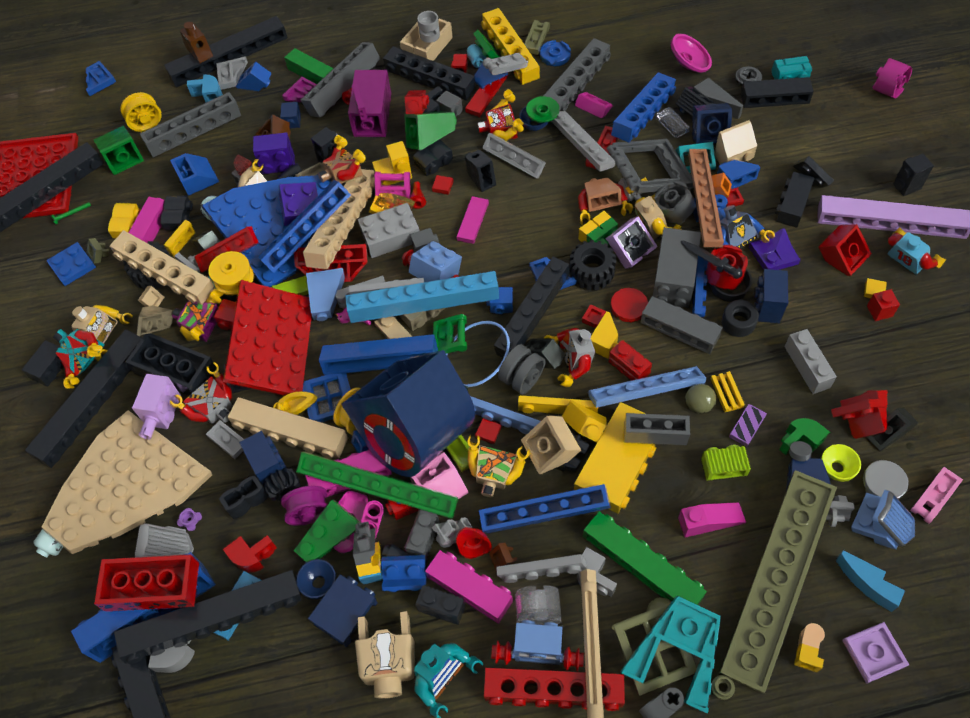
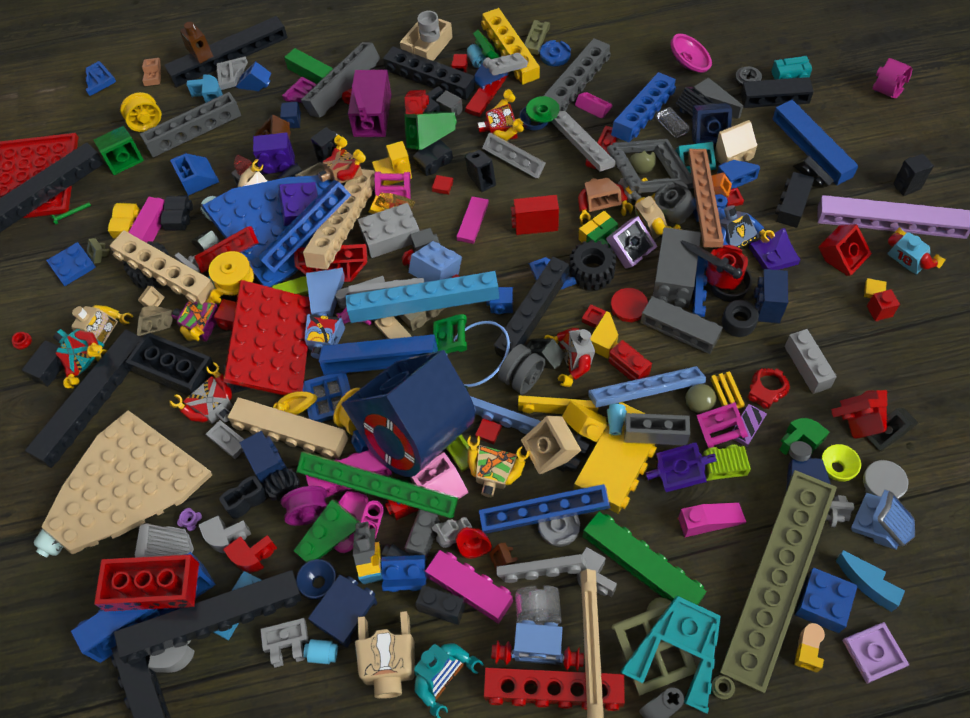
(21, 340): none -> red plate
(152, 71): none -> nougat slope
(153, 404): lavender brick -> none
(179, 238): yellow tile -> none
(219, 536): none -> light grey brick
(282, 636): none -> light grey plate
(320, 651): none -> medium azure brick
(321, 332): none -> torso
(418, 196): red cone -> none
(535, 214): none -> red brick
(560, 531): none -> light grey tile
(616, 418): none -> medium azure cone
(643, 162): none -> olive hair
(681, 467): none -> dark purple plate
(721, 419): none -> dark pink plate
(765, 396): none -> red piece
(814, 142): none -> blue brick
(826, 600): none -> blue brick
(936, 494): bright pink plate -> none

